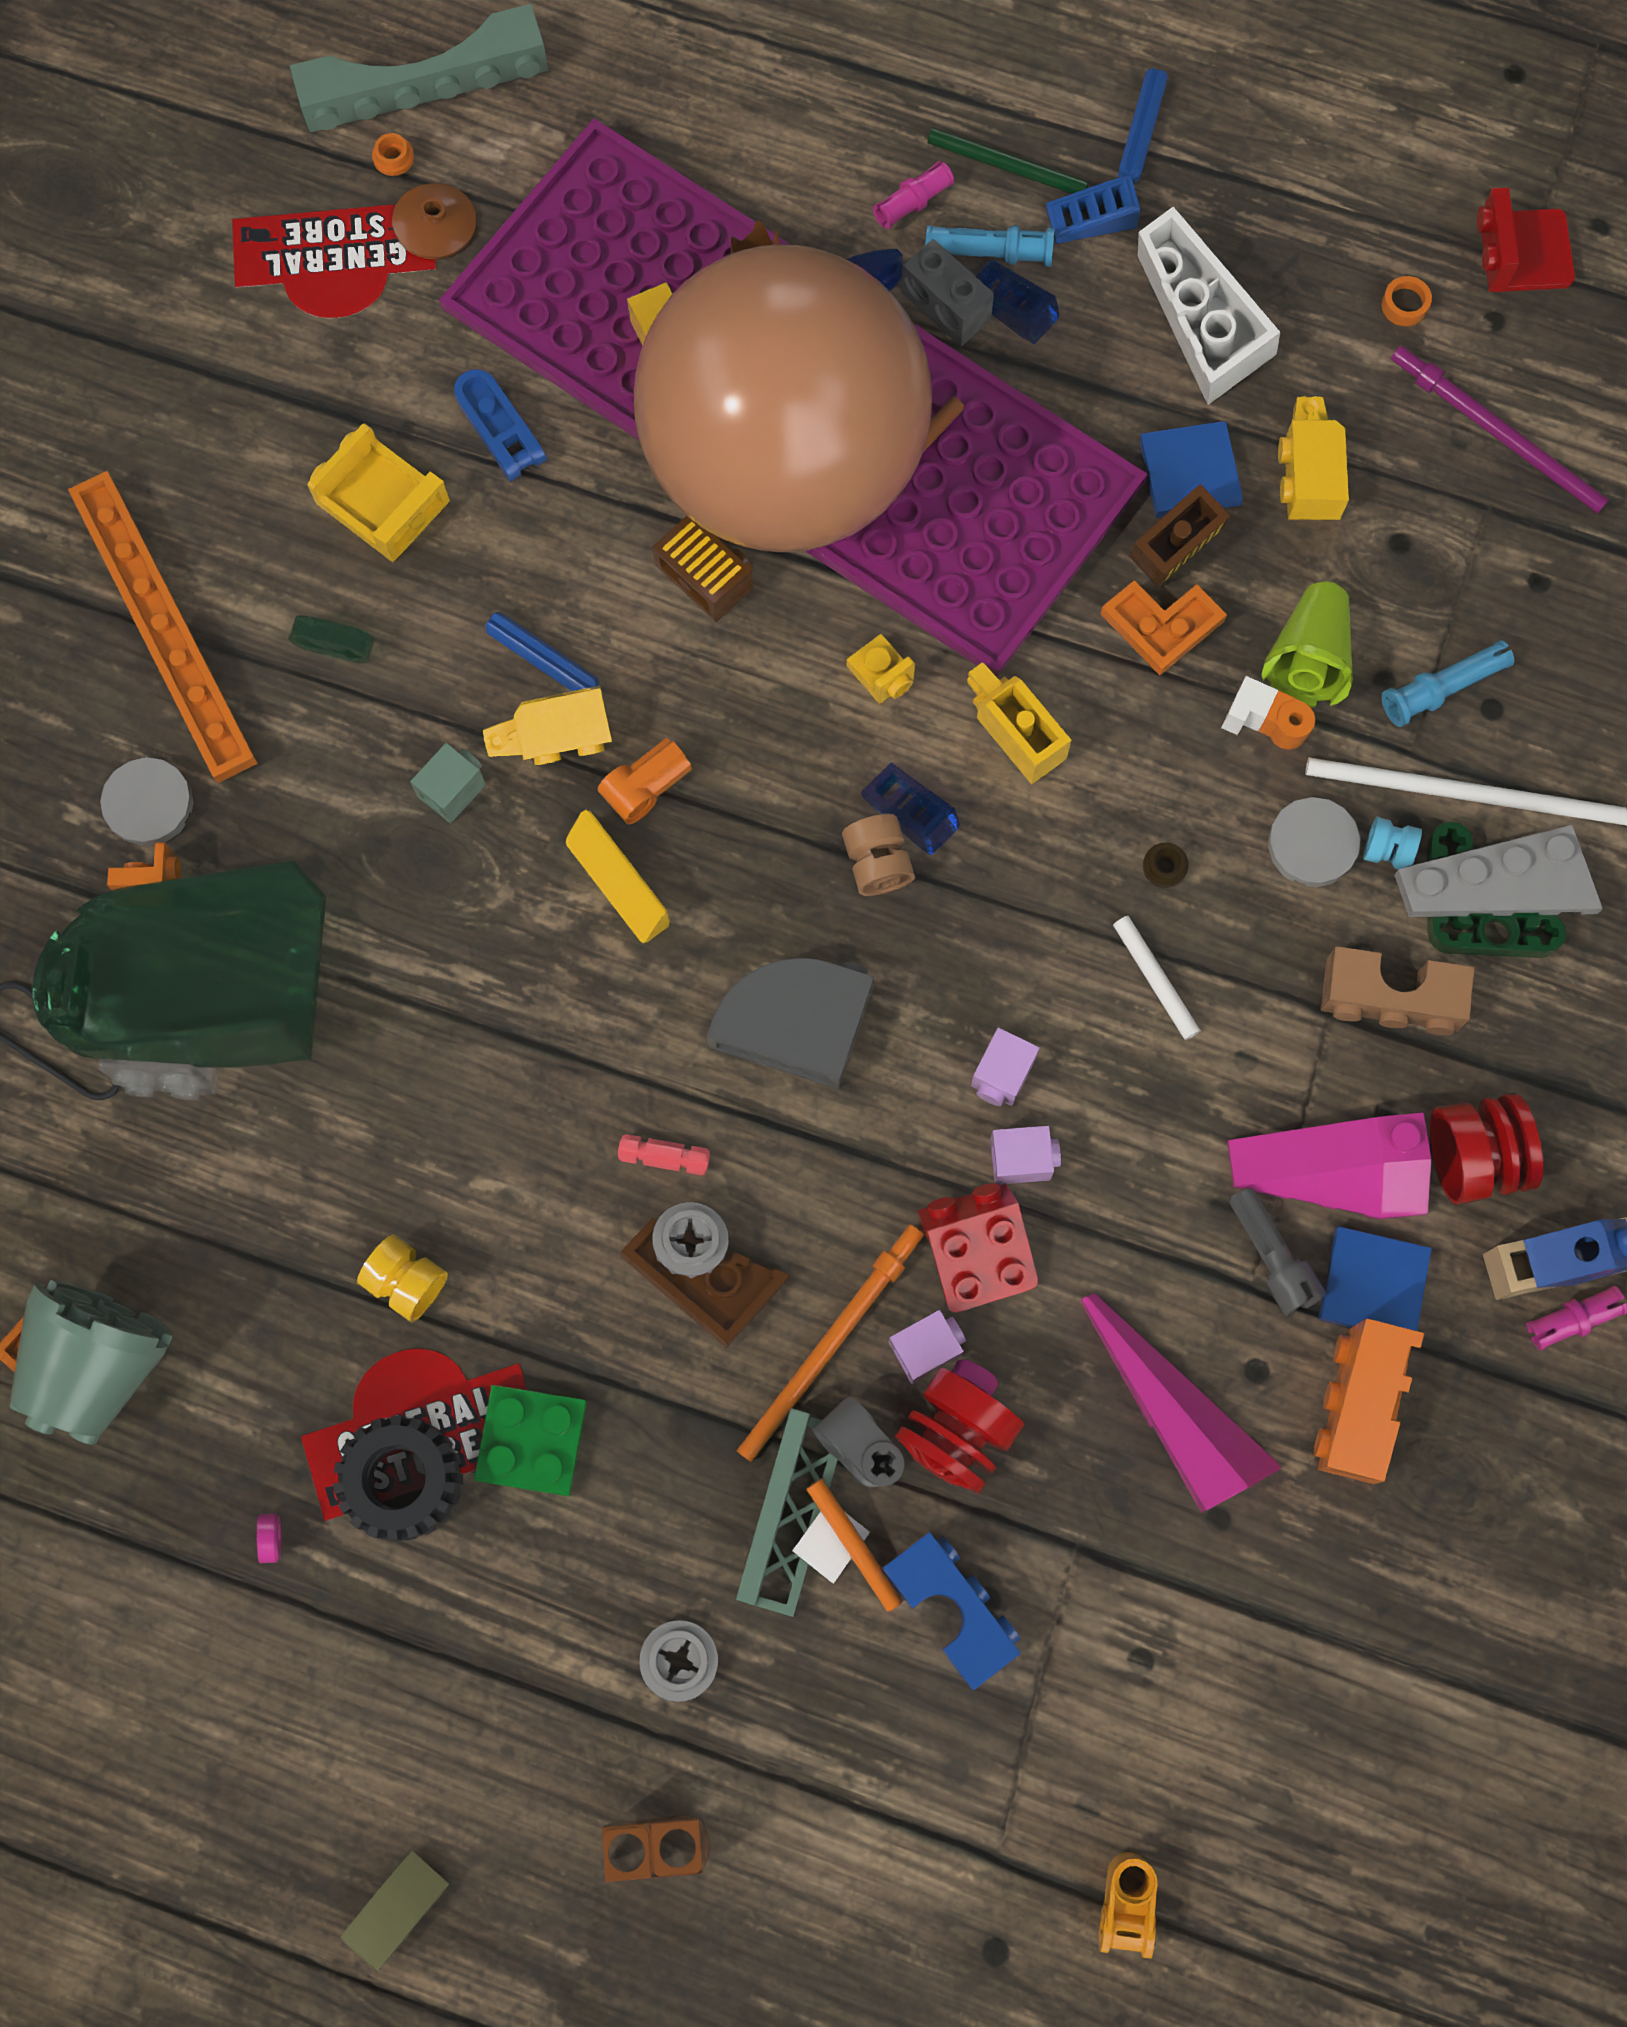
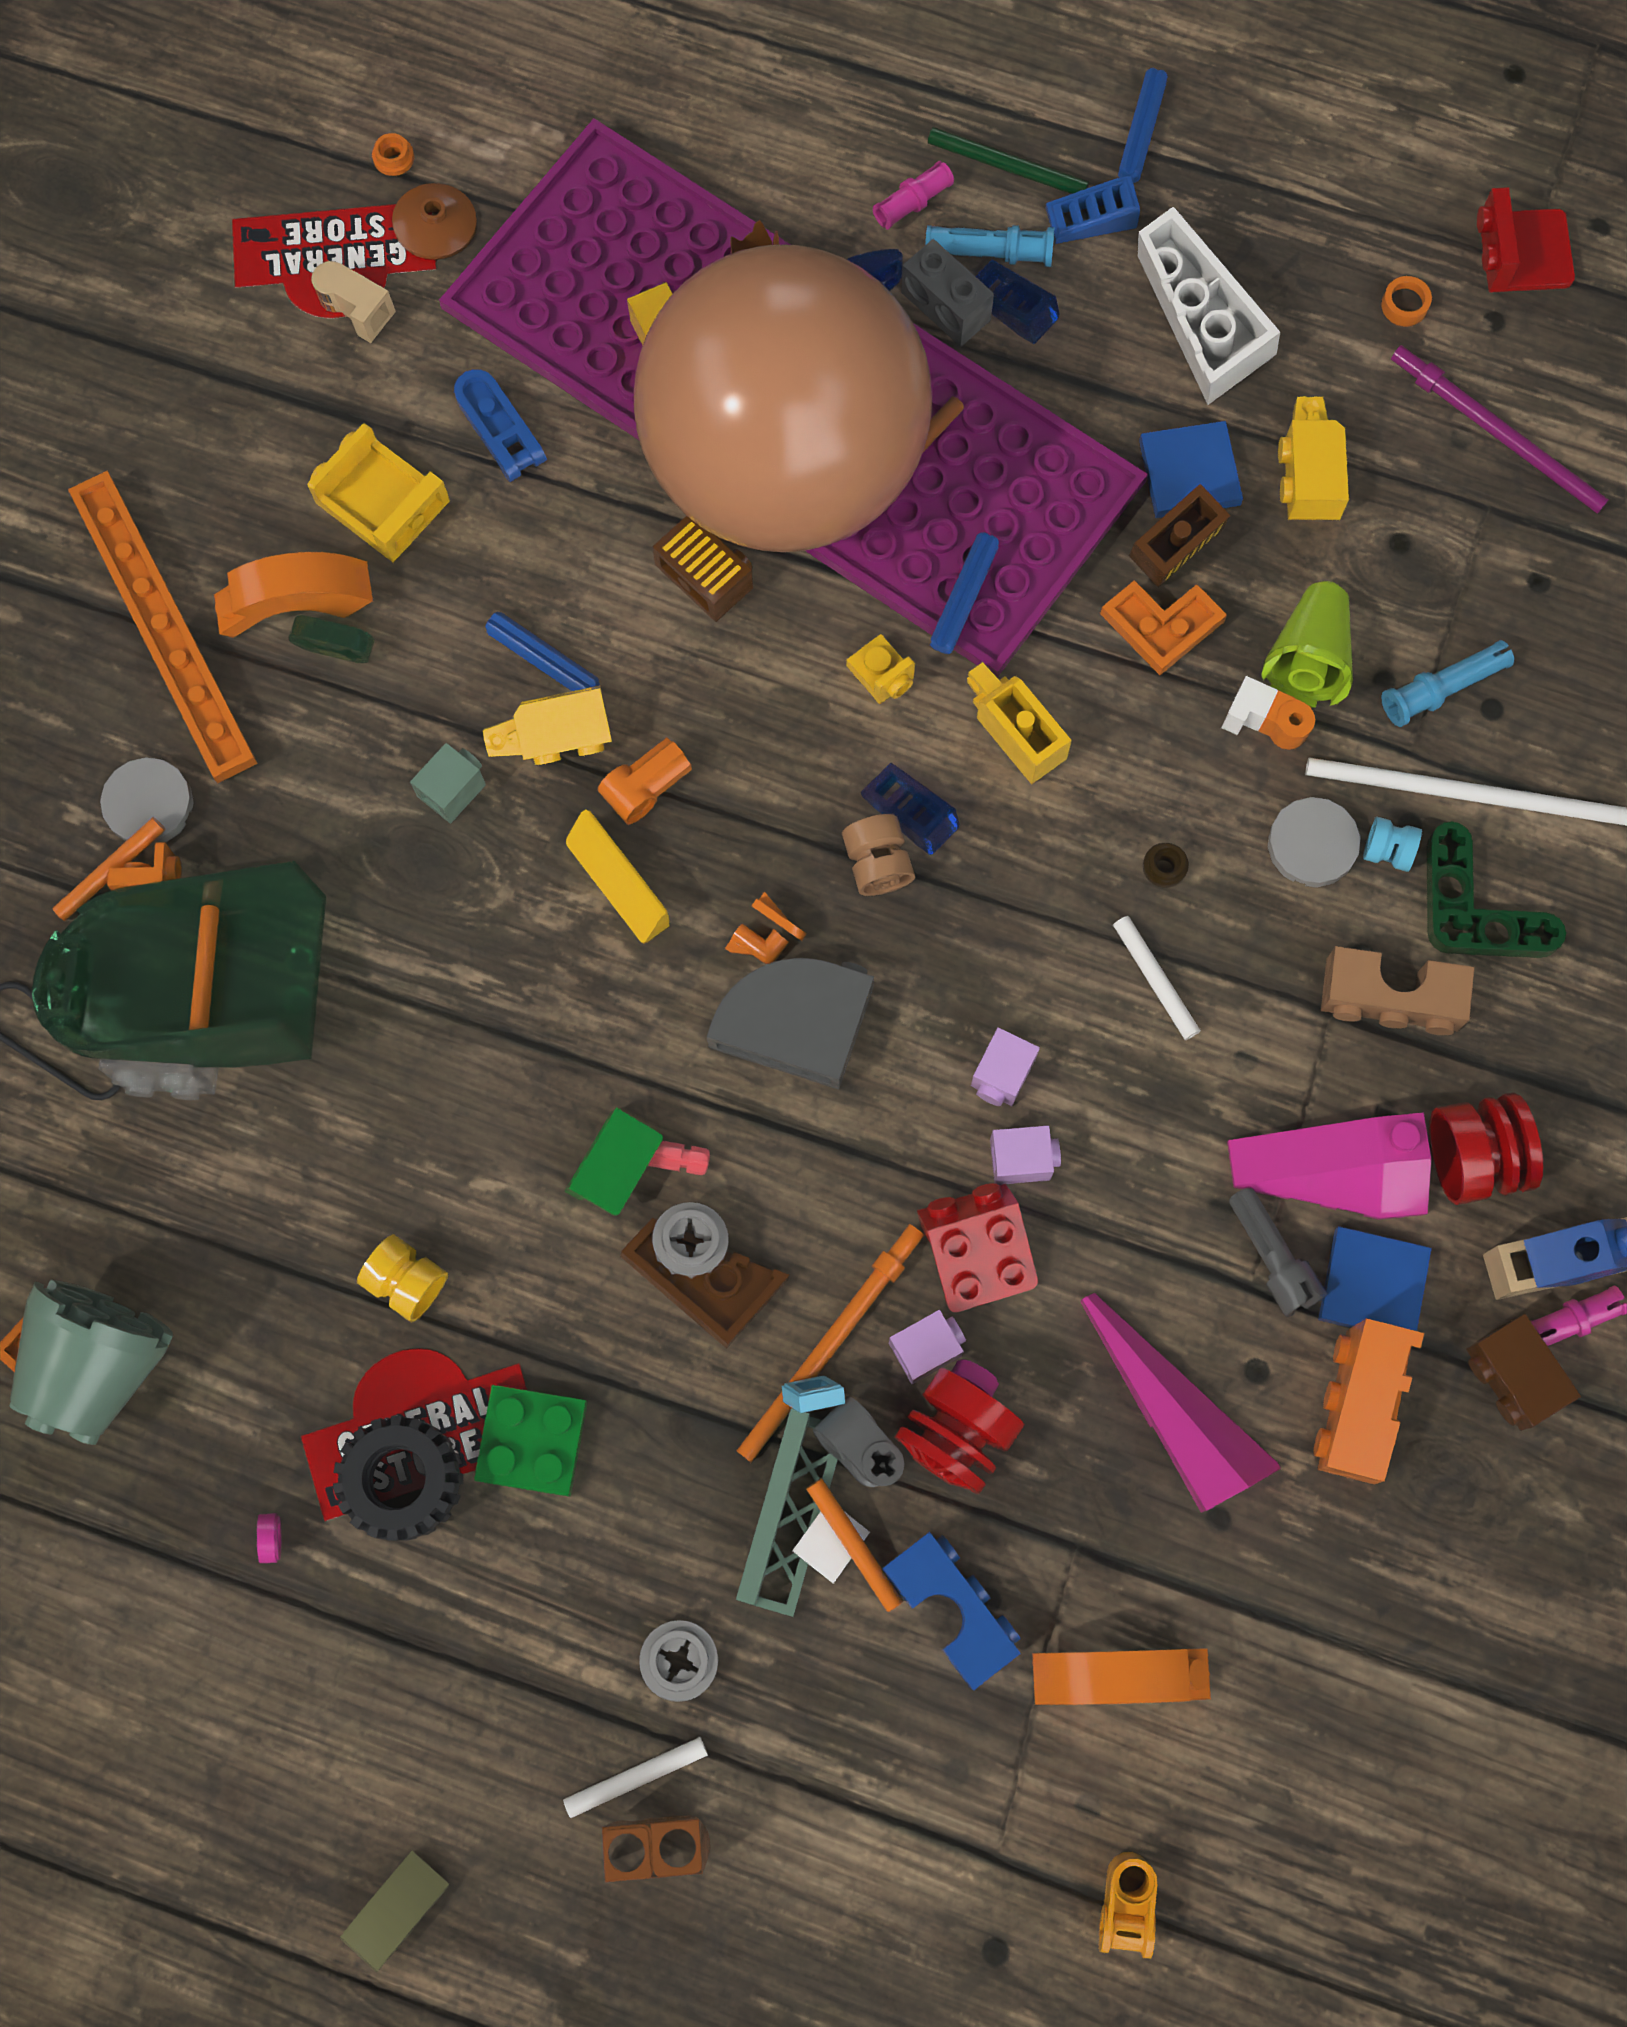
(98, 878): none -> orange bar
(204, 967): none -> orange bar
(292, 583): none -> orange arch
(343, 91): sand green arch -> none
(355, 296): none -> tan leg
(614, 1162): none -> green panel
(635, 1777): none -> white piece
(766, 950): none -> orange piece
(813, 1394): none -> medium azure tile
(964, 593): none -> blue axle
(1121, 1677): none -> orange arch
(1515, 876): light grey wing -> none
(1521, 1373): none -> reddish brown brick

